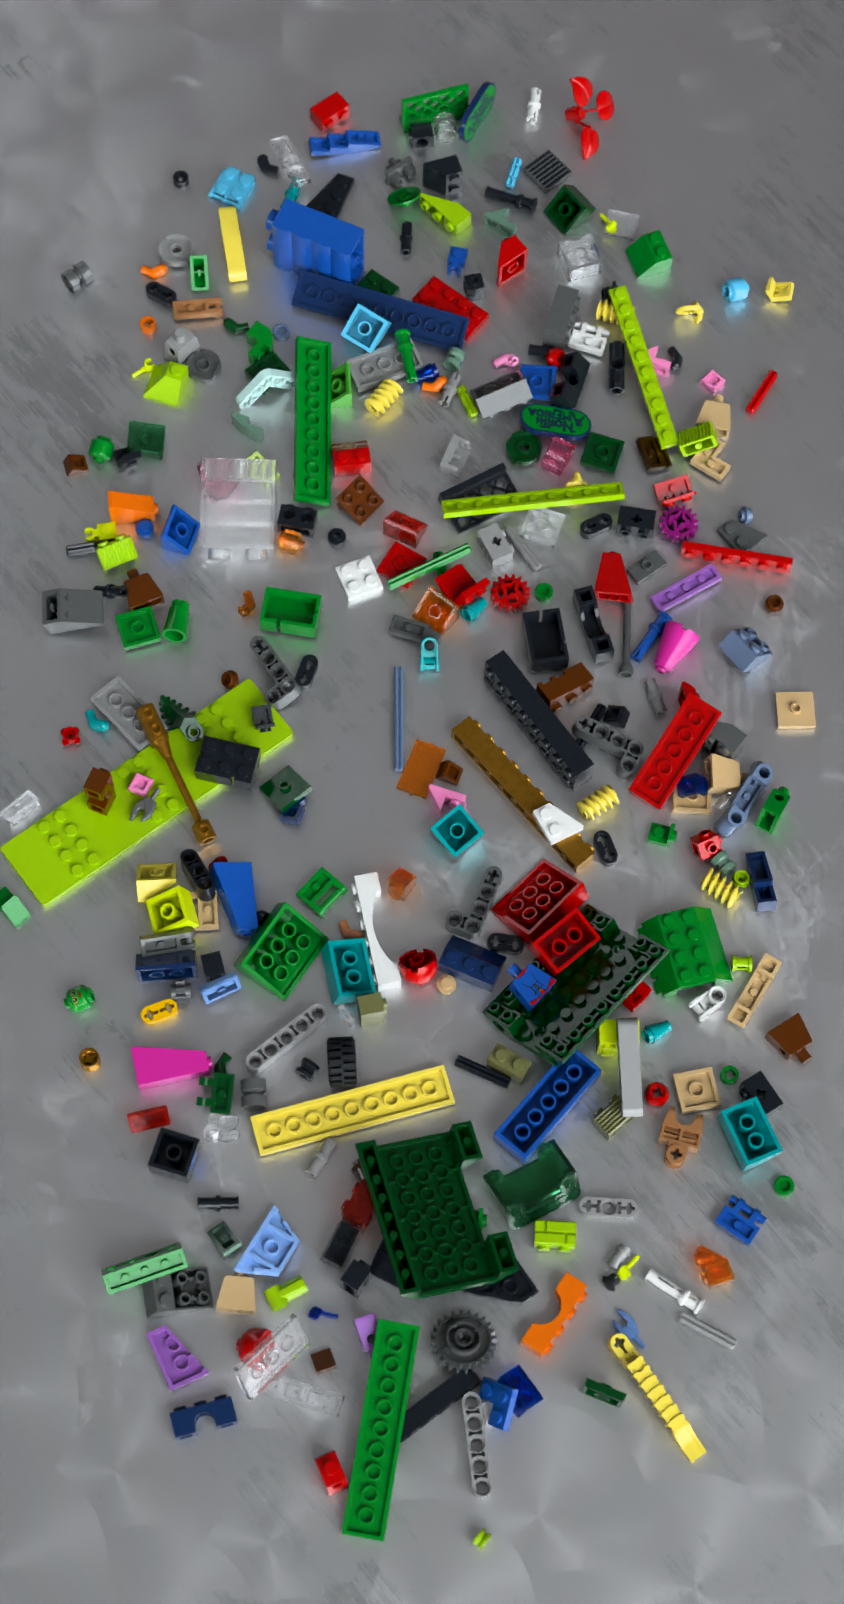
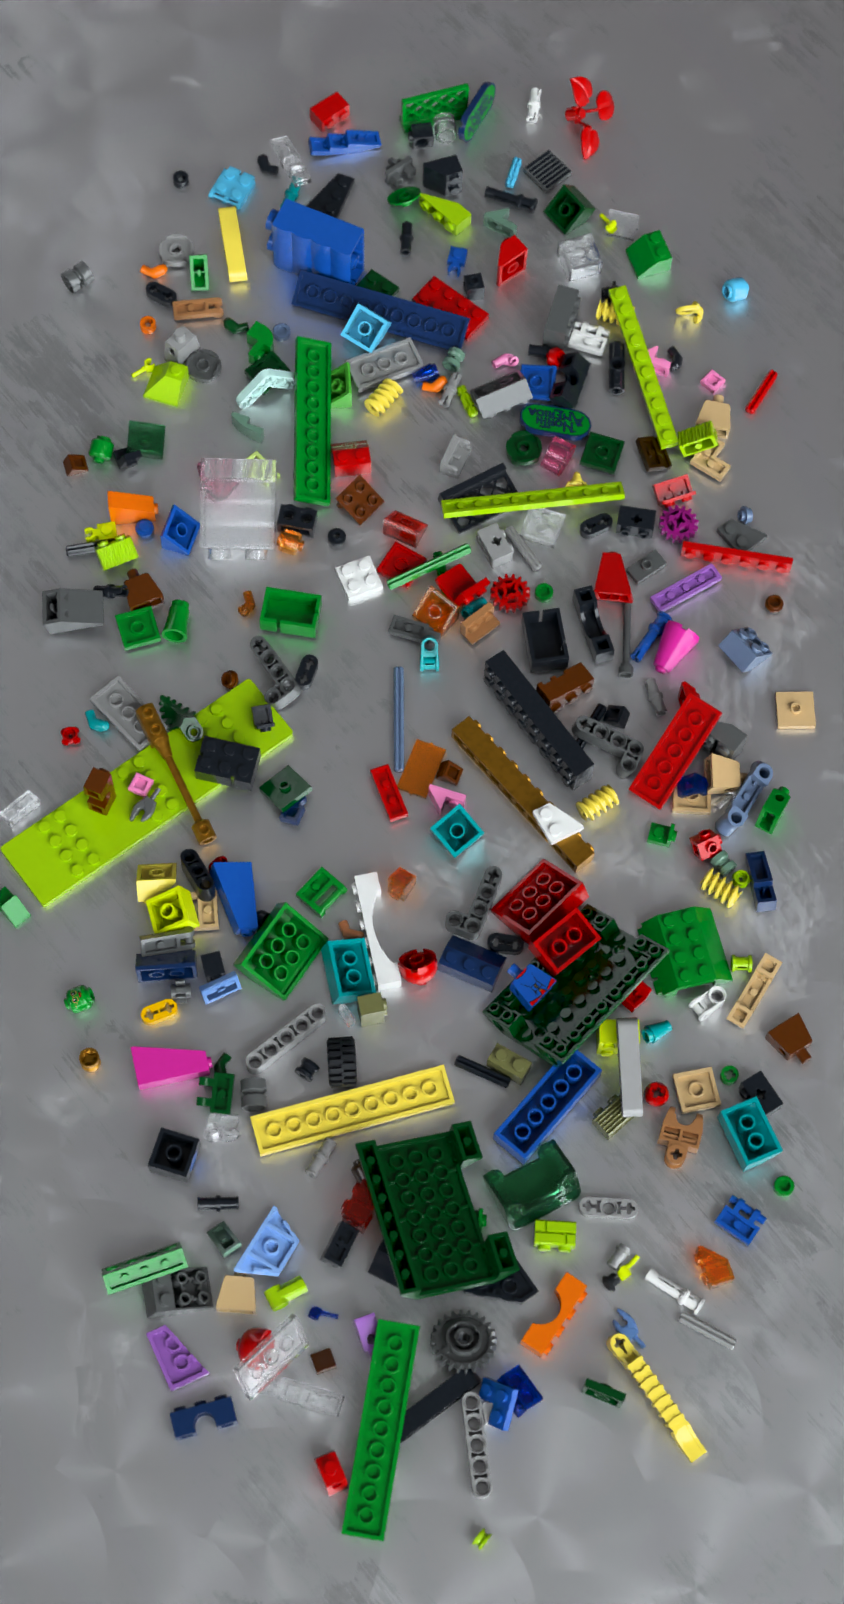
(148, 1119): clear red slope -> none
(356, 1278): black brick -> none
(389, 793): none -> red plate
(405, 348): green pin -> none
(446, 984): tan plate -> none
(479, 624): none -> medium nougat bracket
(609, 847): black beam -> none
(779, 291): light yellow bracket -> none

